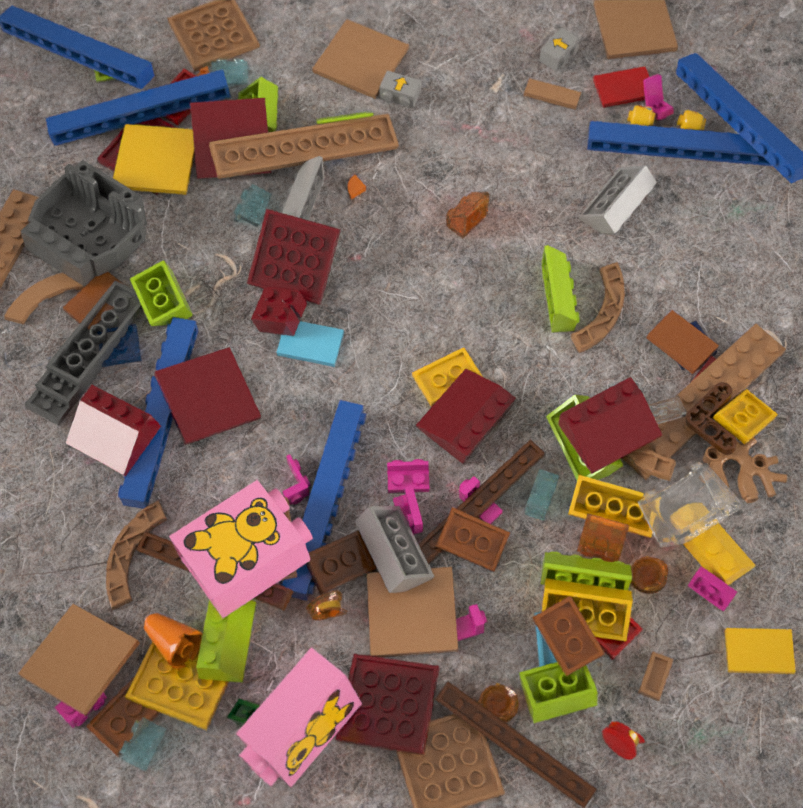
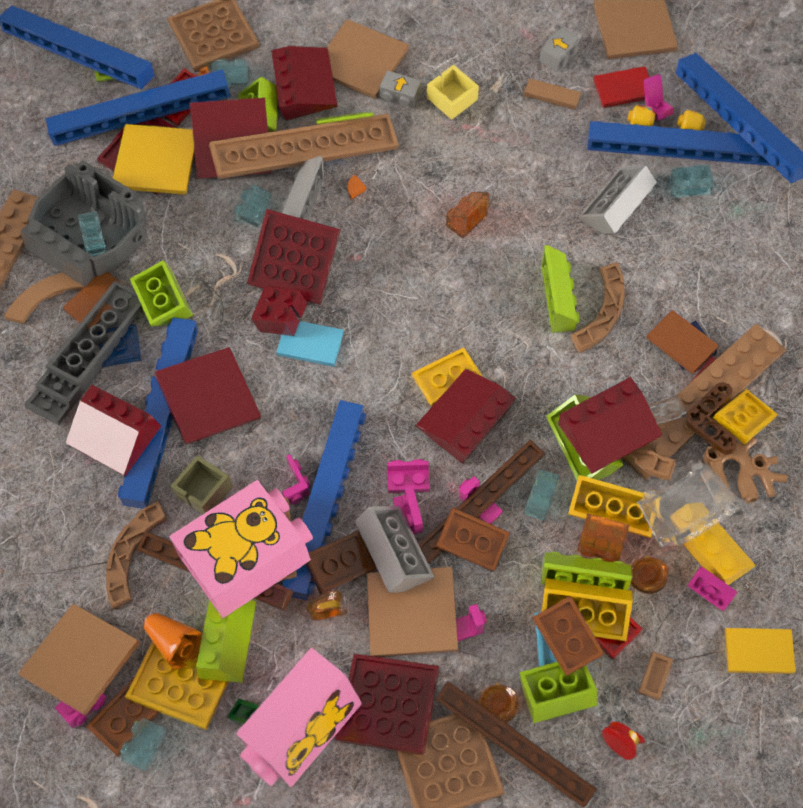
(92, 233): none -> clear light blue brick
(202, 485): none -> olive piece
(303, 80): none -> dark red slope
(456, 93): none -> light yellow piece
(691, 181): none -> clear light blue brick

